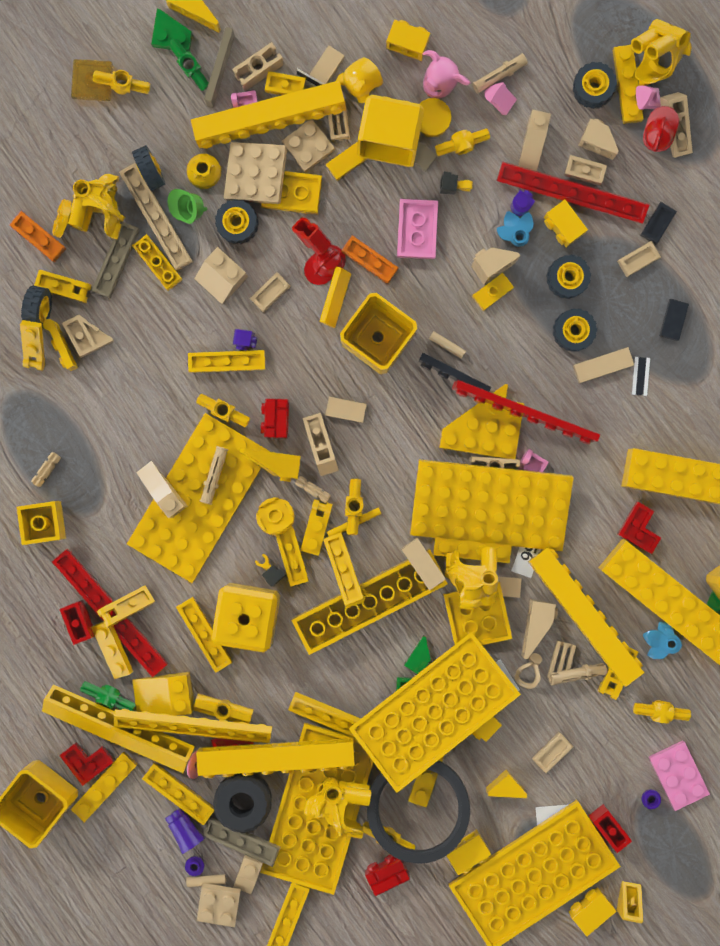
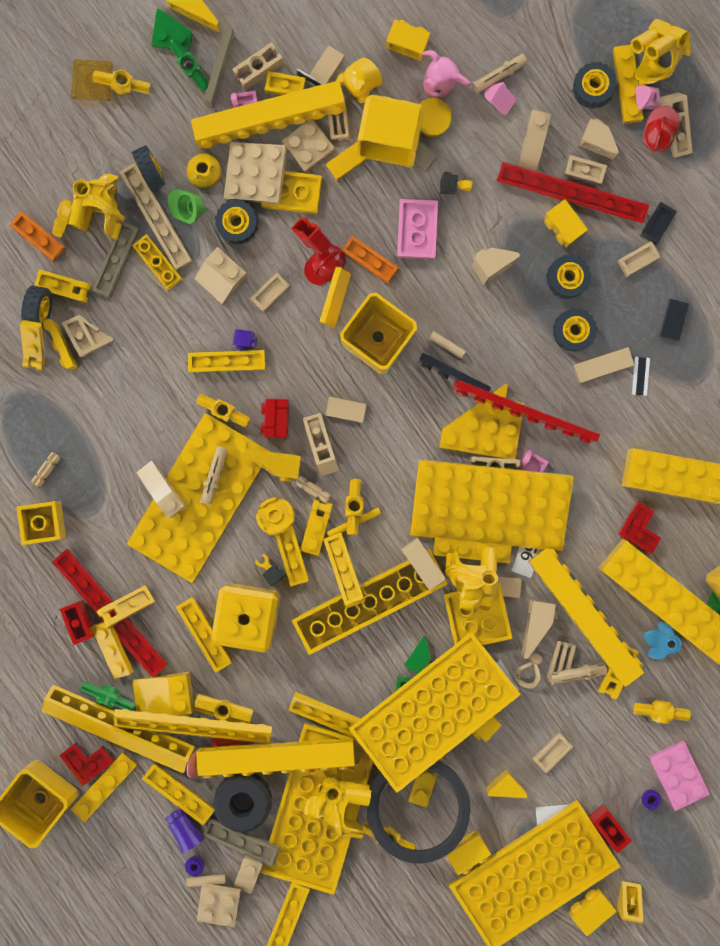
(386, 874): red brick -> none
(462, 142): yellow axle -> none
(493, 291): yellow plate -> none
(516, 226): dark azure plate -> none
(522, 203): dark purple plate -> none

